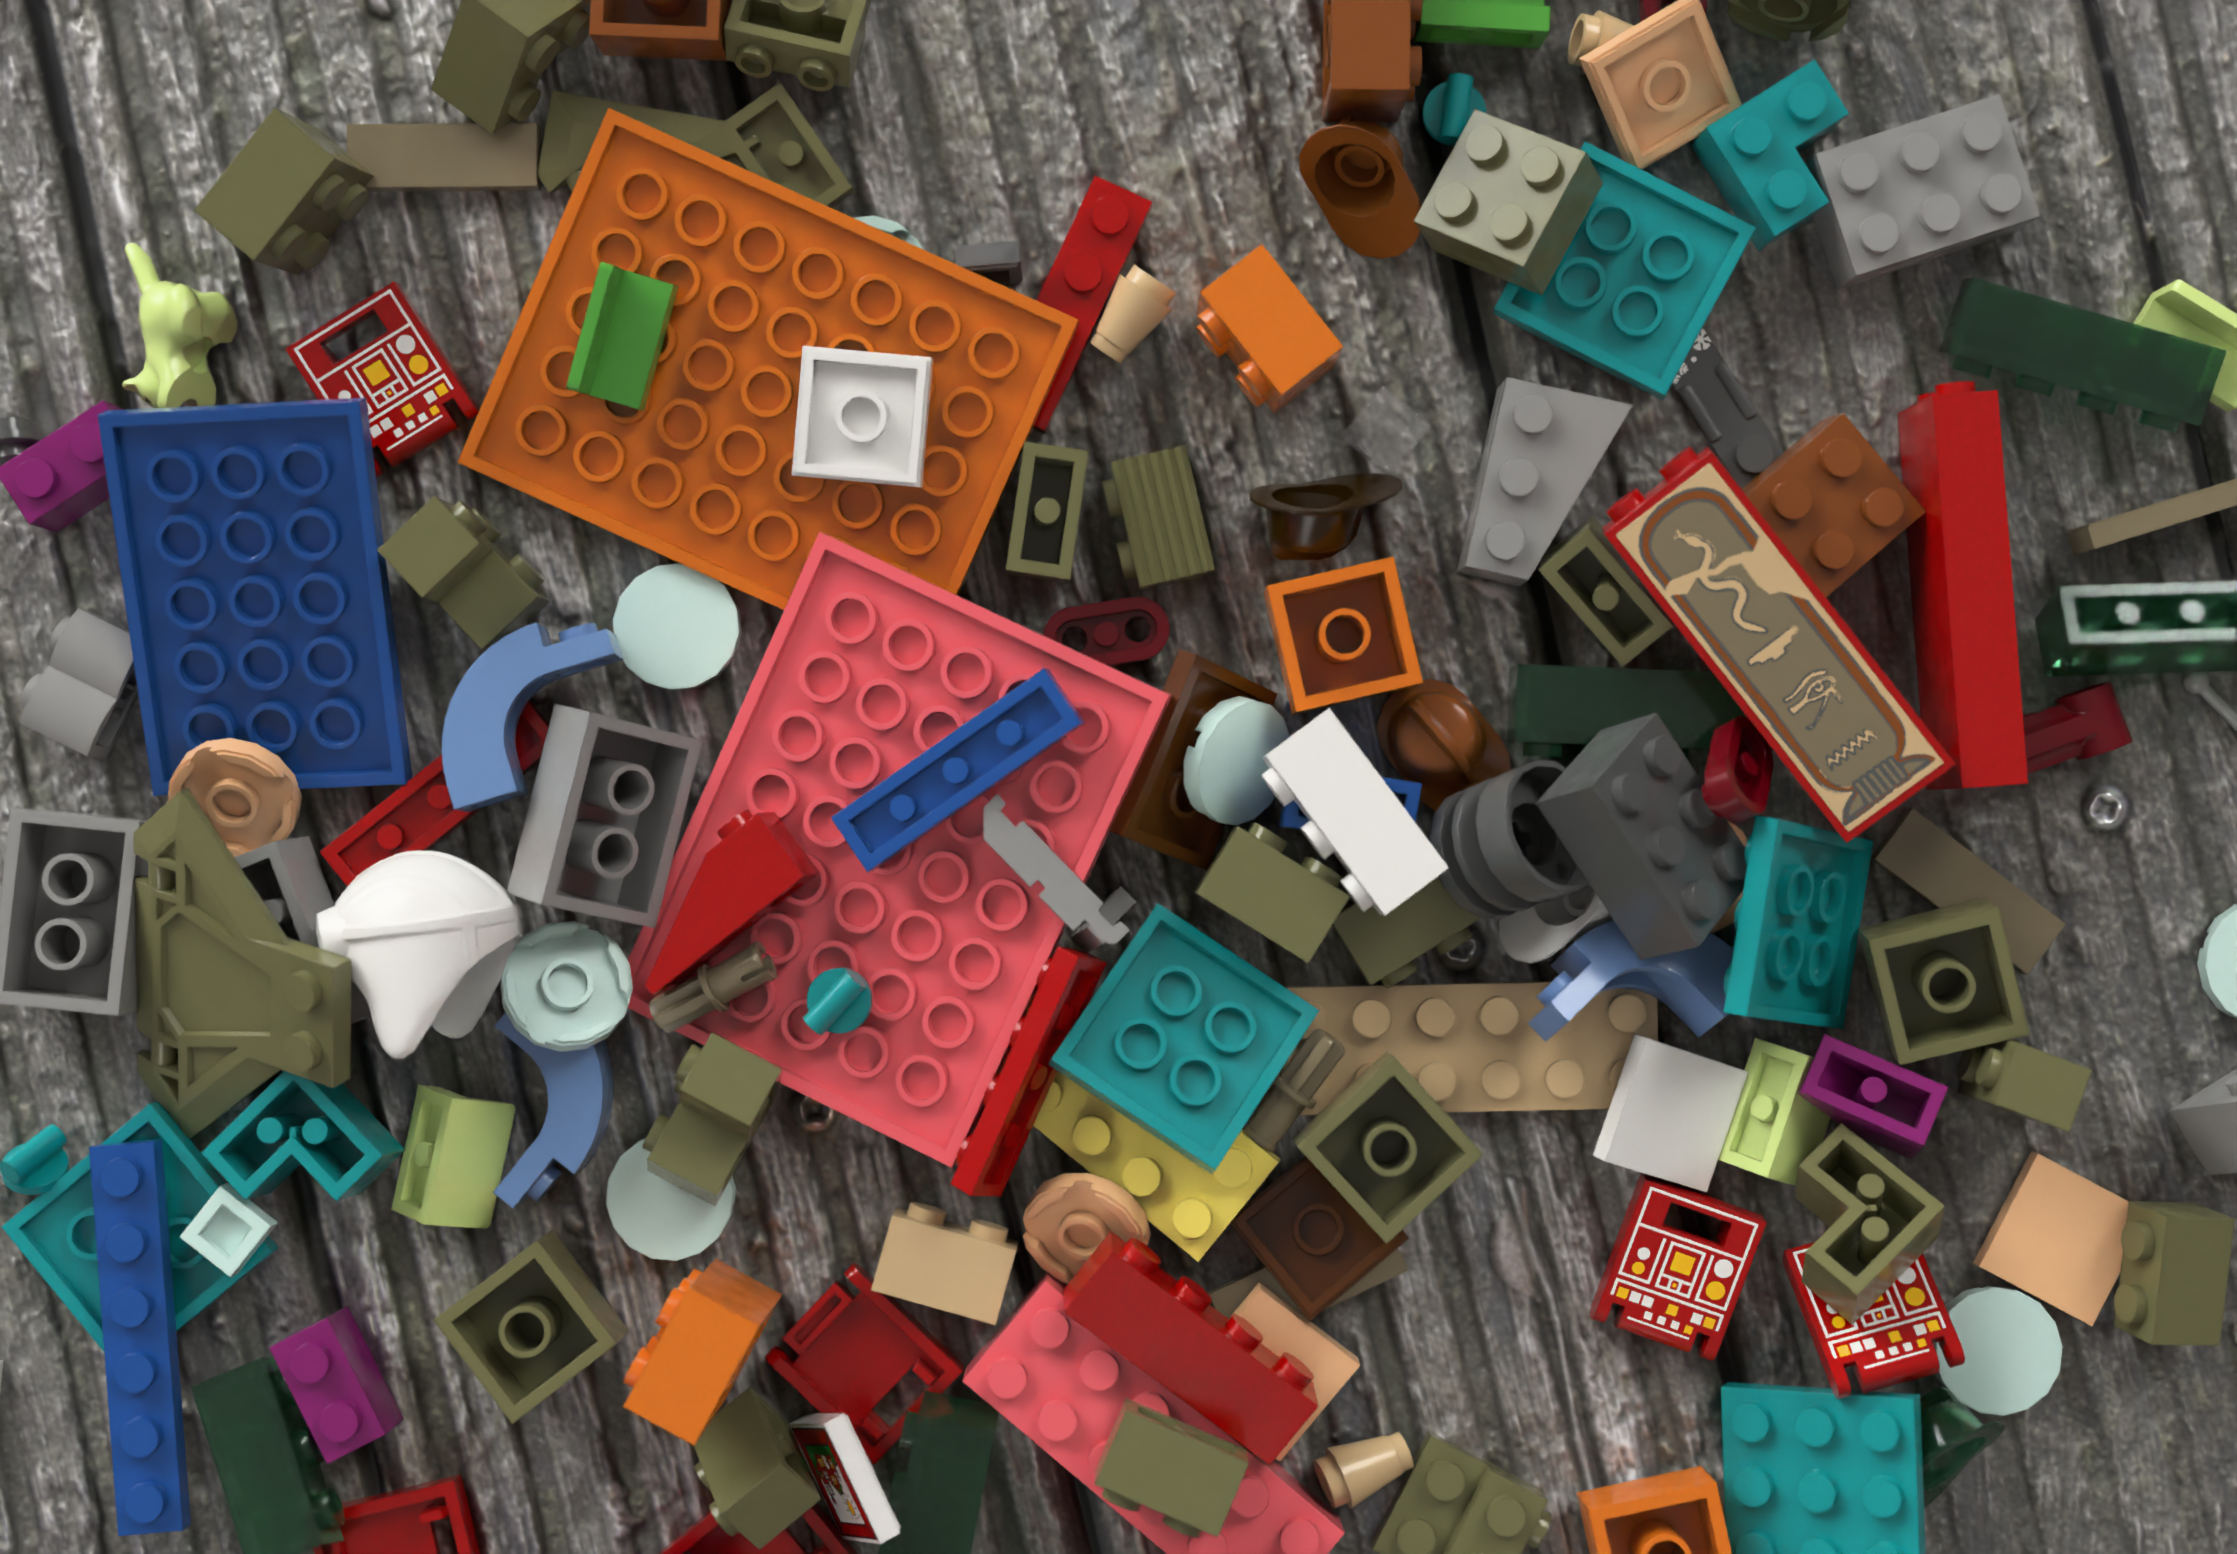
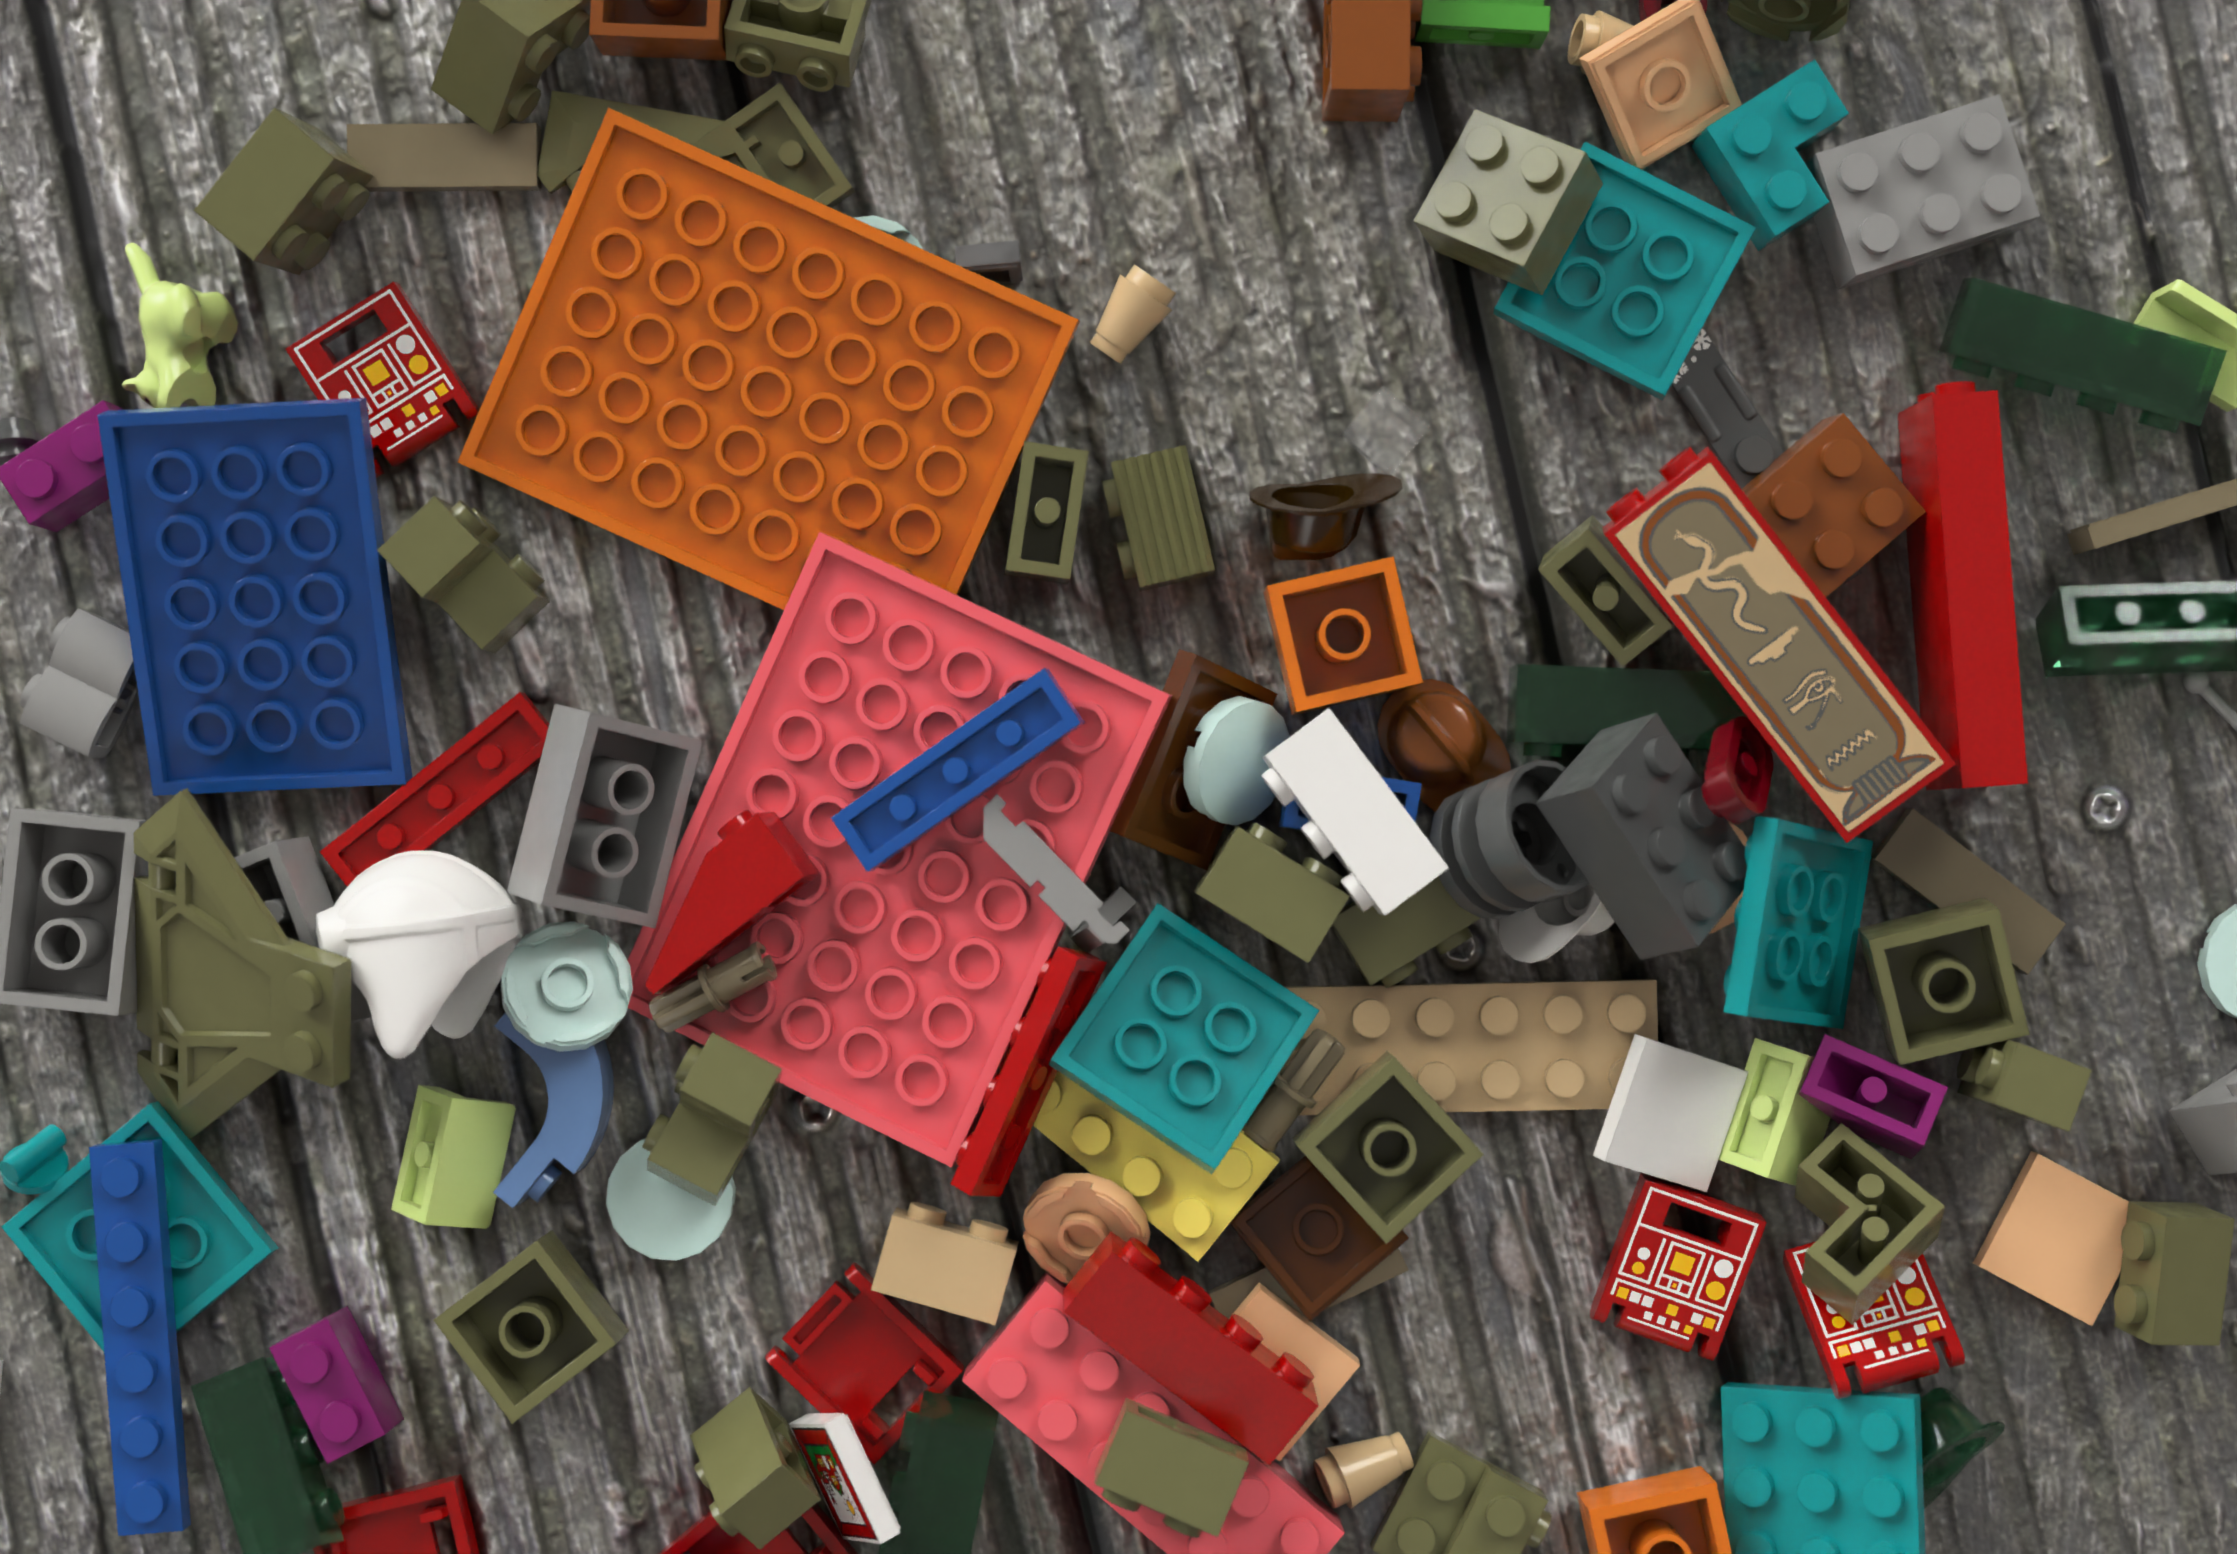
(228, 1230): light aqua plate -> none
(241, 791): light nougat tile -> none
(307, 1126): teal brick -> none
(487, 704): medium blue arch -> none
(622, 336): bright green panel -> none
(677, 627): light aqua tile -> none
(699, 1350): orange brick -> none
(838, 1001): teal plate -> none
(862, 416): white tile -> none
(1088, 272): red plate -> none
(1105, 629): dark red plate -> none
(1266, 330): orange brick -> none
(1362, 186): dark orange piece -> none
(1450, 108): teal plate -> none
(1531, 473): light grey wedge -> none
(1604, 960): medium blue arch -> none
(2007, 1348): light aqua tile -> none
(2076, 727): dark red piece -> none

